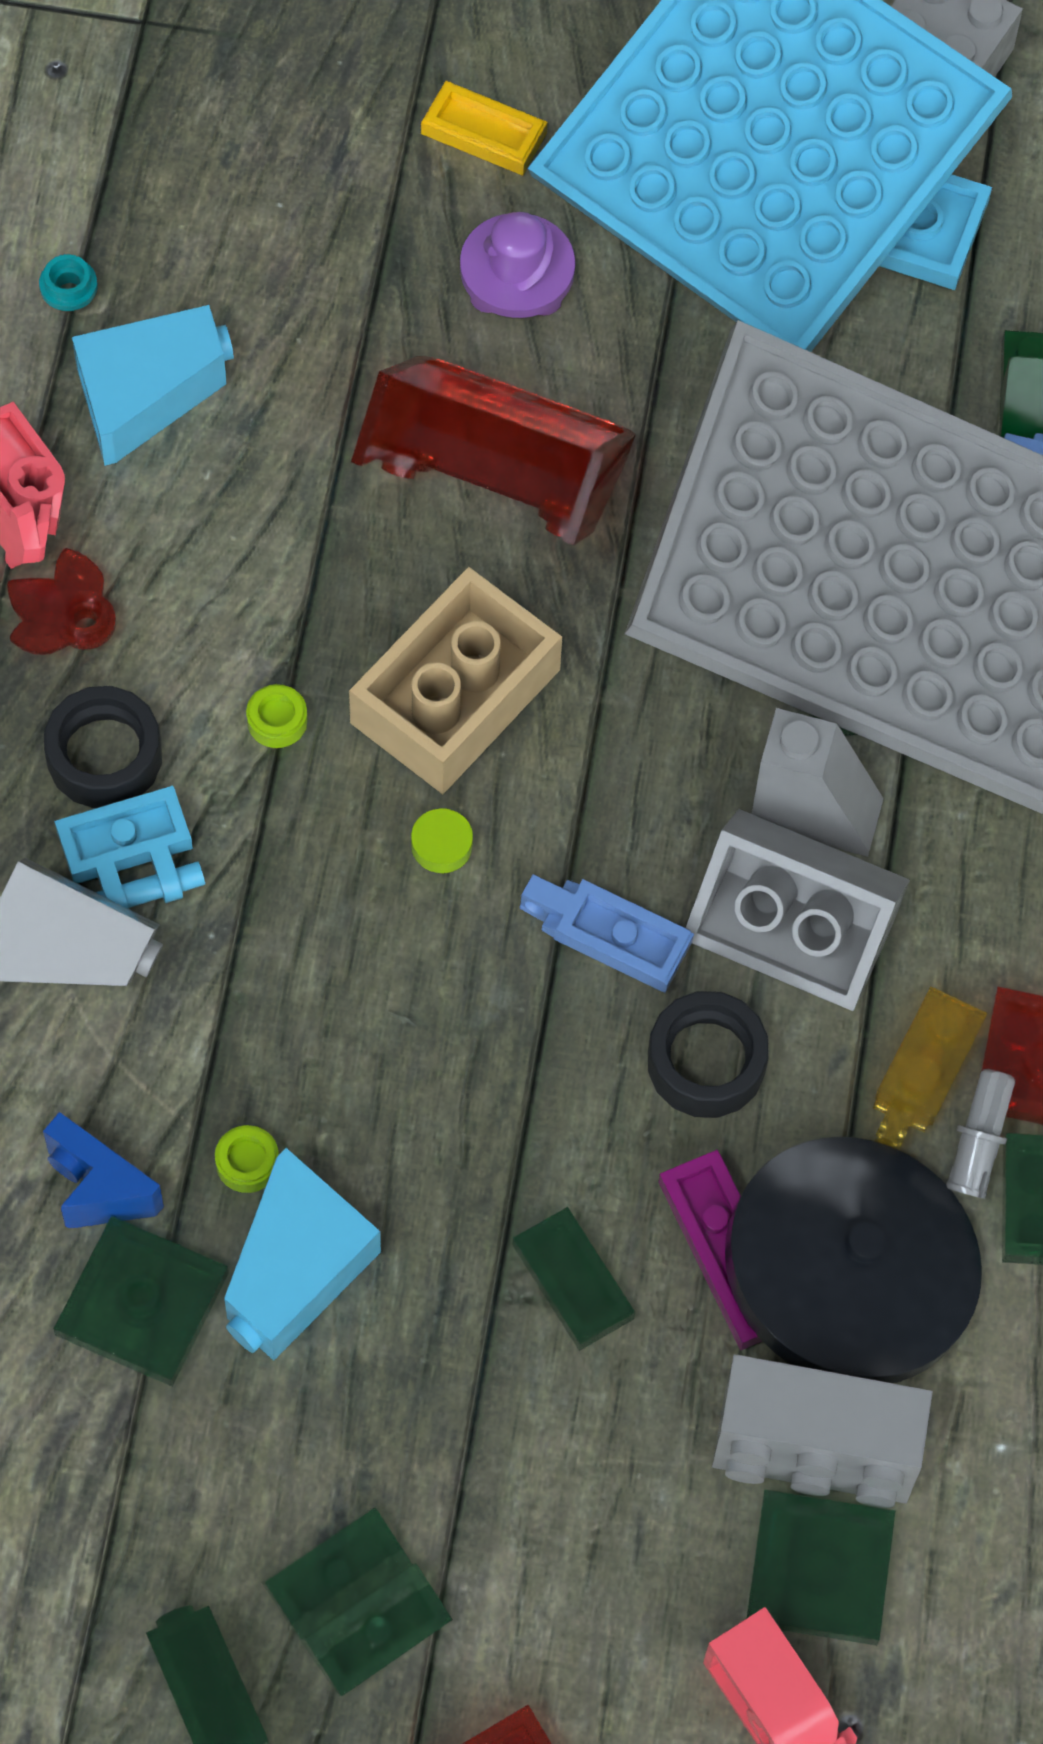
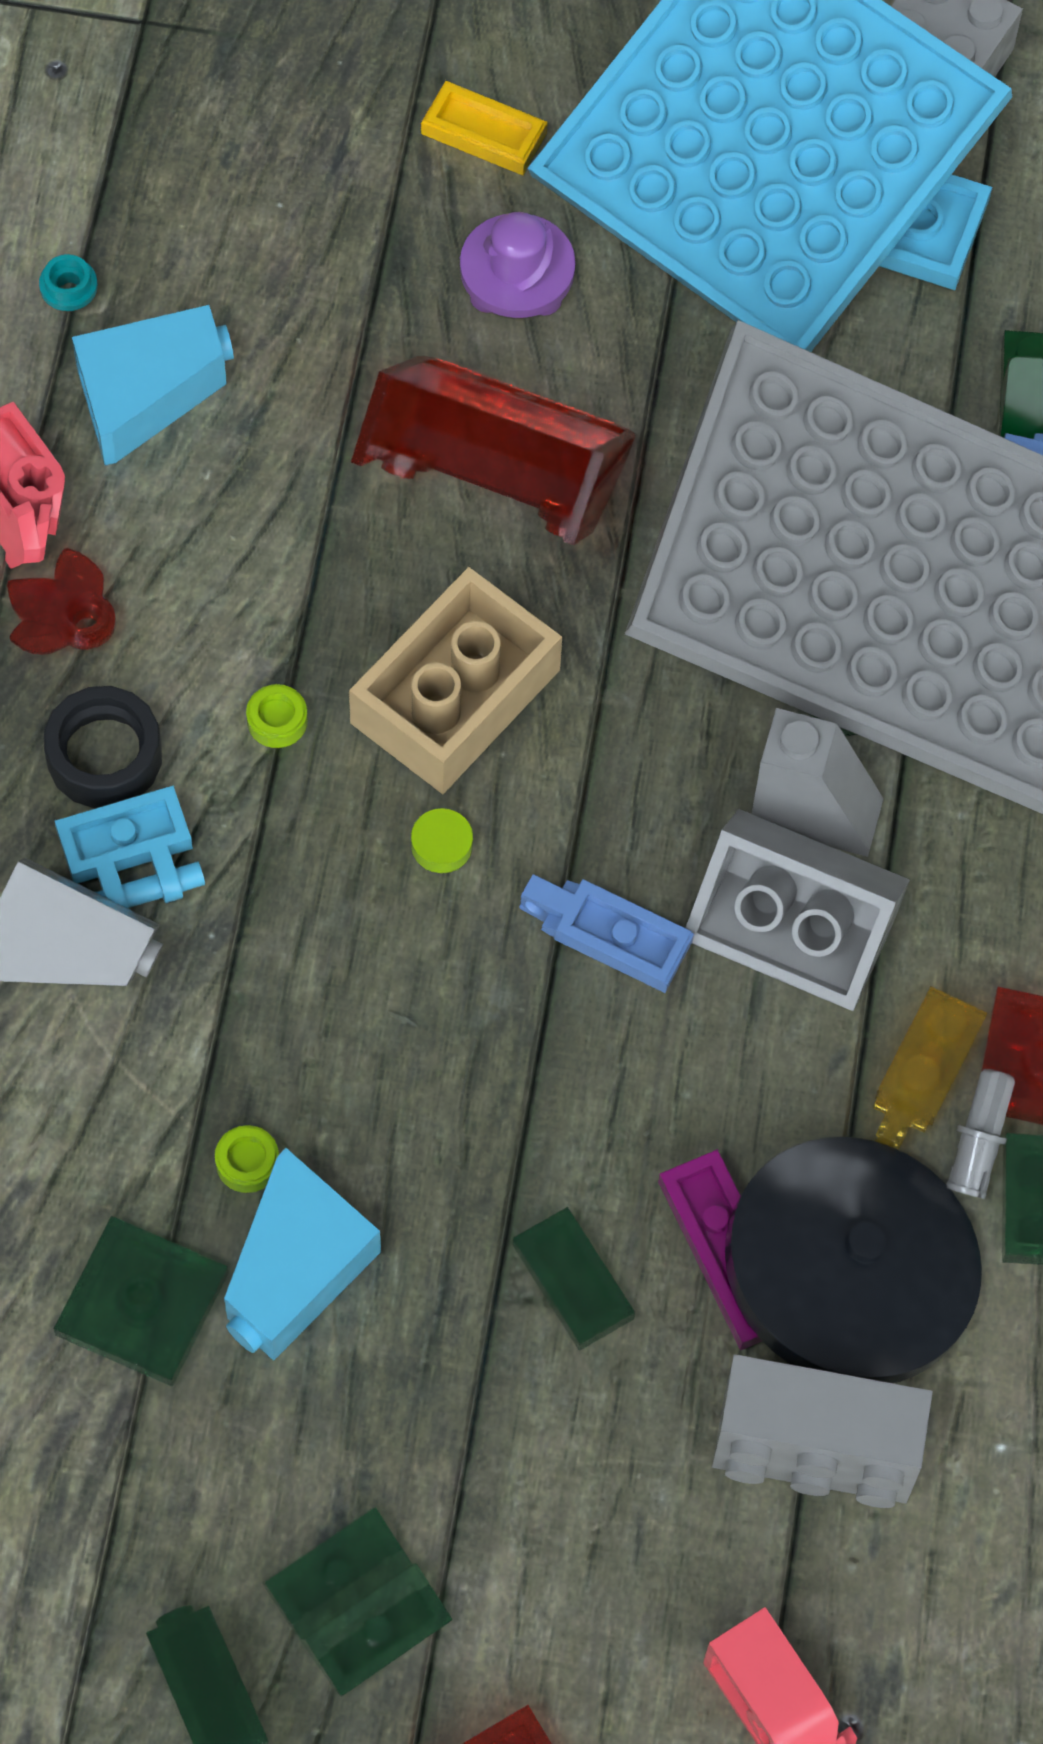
(109, 1181): blue slope -> none
(707, 1008): black tyre -> none
(822, 1566): clear green tile -> none

